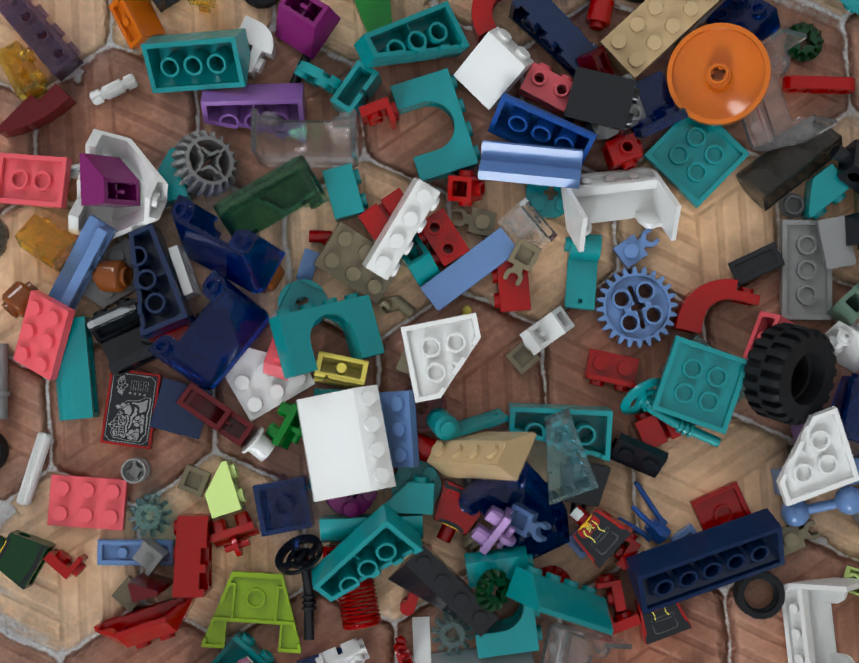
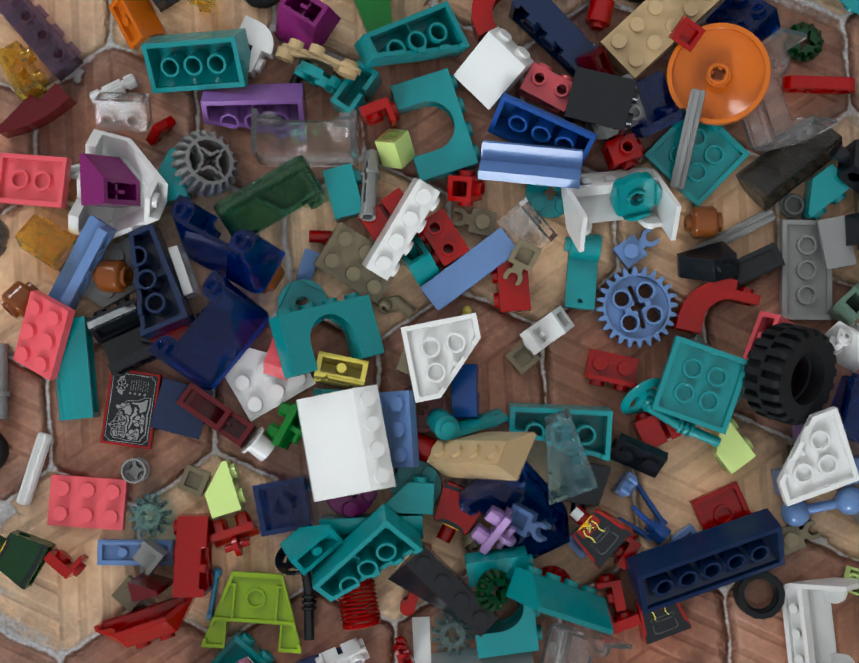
(123, 111): none -> clear brick
(158, 128): none -> red tile
(217, 572): none -> dark azure hinge
(310, 546): none -> teal slope
(315, 54): none -> tan plant
(370, 175): none -> light grey pin
(395, 148): none -> yellowish green panel
(464, 392): none -> blue slope
(625, 485): none -> medium blue plate
(630, 185): none -> teal plate
(686, 33): none -> red plate
(687, 138): none -> light grey axle
(703, 222): none -> dark orange head
(708, 263): none -> black slope
(733, 449): none -> yellowish green slope
(741, 229): none -> light grey axle

